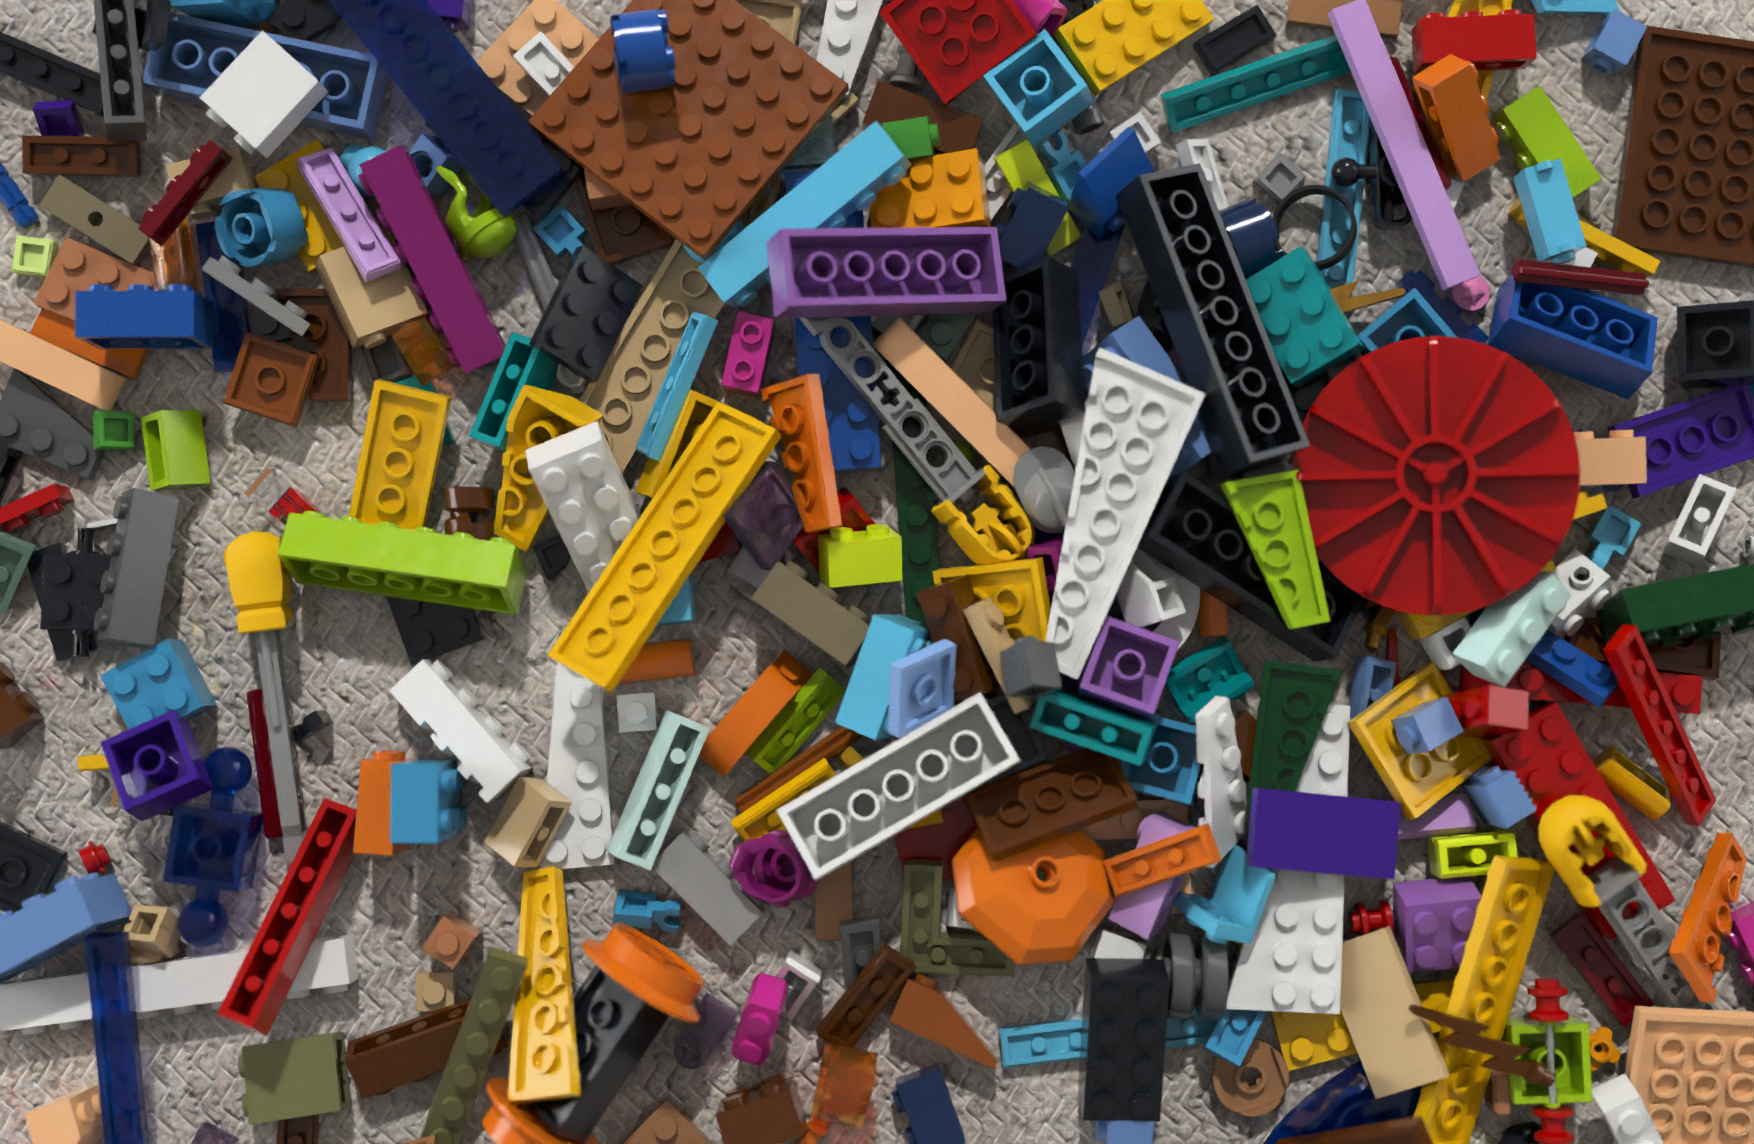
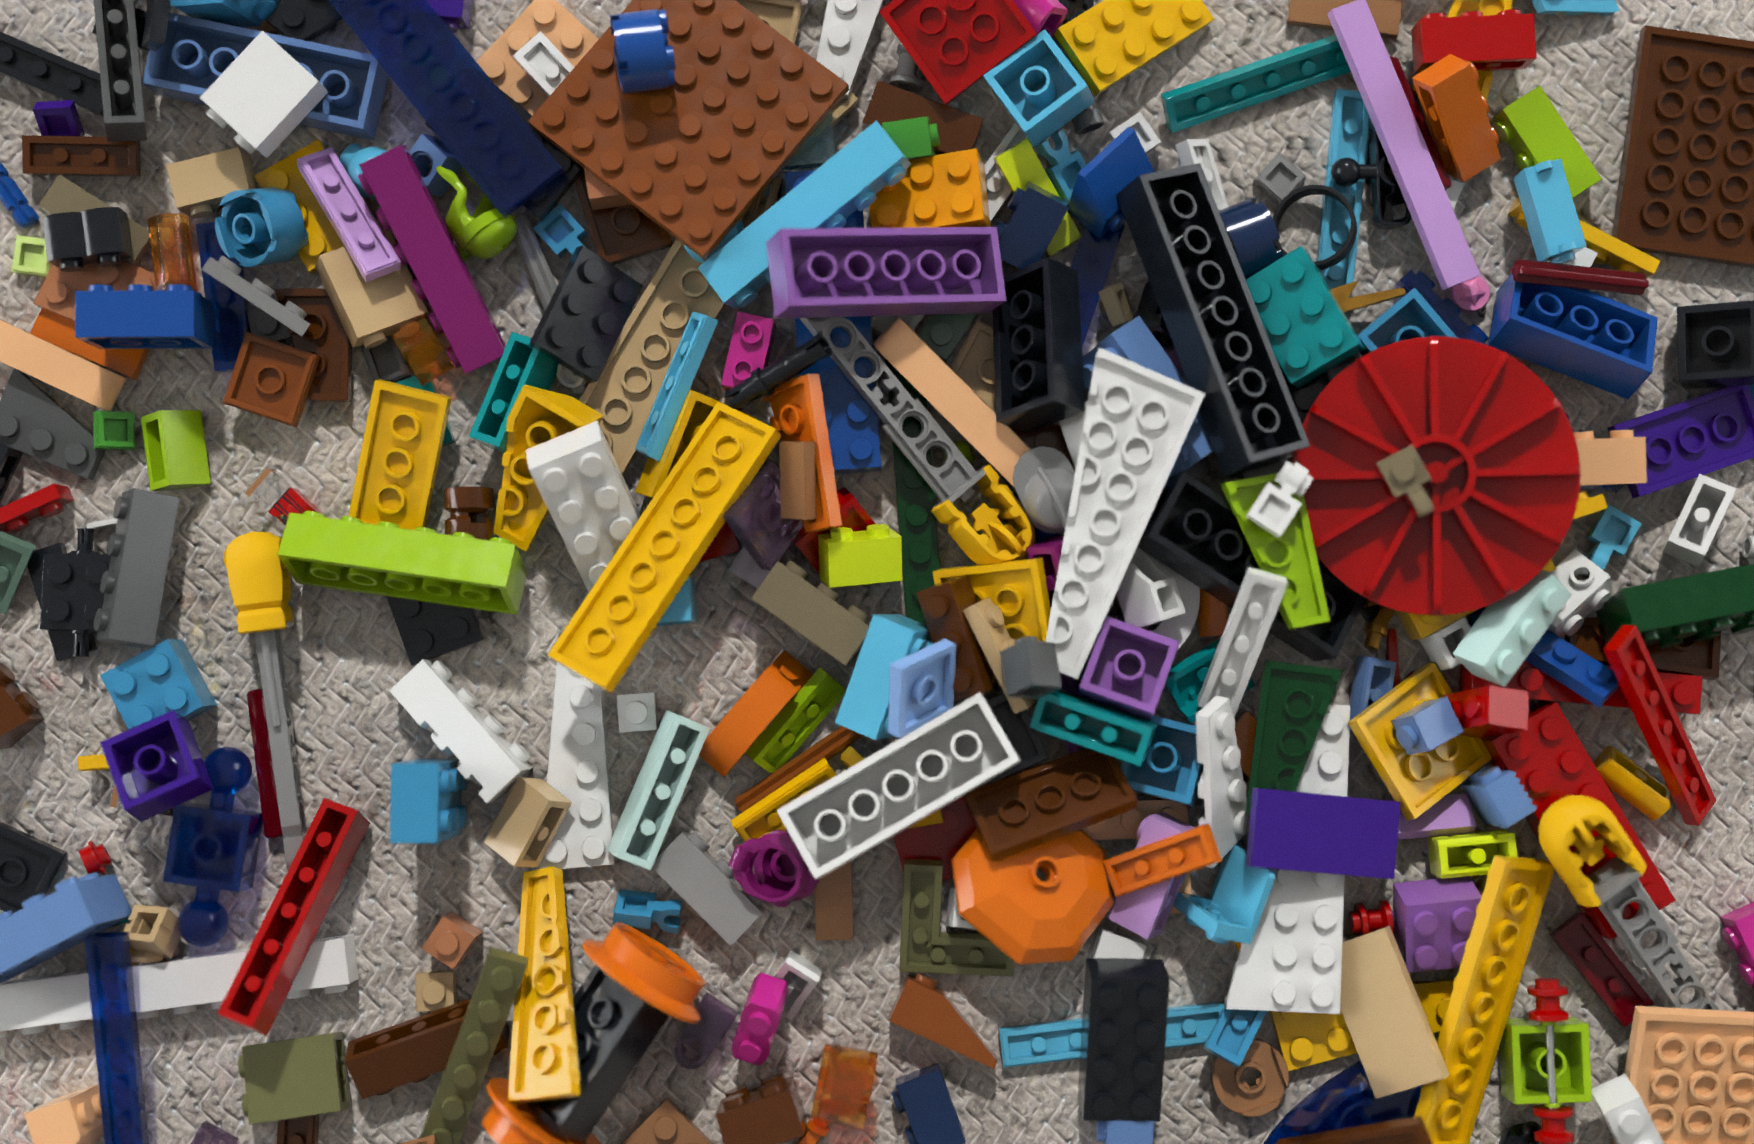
(87, 238): none -> black brick
(184, 192): dark red plate -> none
(312, 724): black tile -> none
(374, 805): orange window -> none
(552, 556): black tile -> none
(661, 661): orange brick -> none
(767, 379): none -> black pin
(797, 480): none -> medium nougat tile
(859, 944): dark grey plate -> none
(866, 997): reddish brown tile -> none
(1196, 976): dark grey wheel -> none
(1234, 40): black tile -> none
(1243, 637): none -> white plate
(1275, 506): none -> white plate
(1406, 475): none -> dark tan plate
(1498, 1093): nougat tile -> none
(1504, 1052): reddish brown piece -> none
(1608, 1051): light orange plate -> none
(1613, 43): medium blue brick -> none
(1709, 916): orange wing -> none

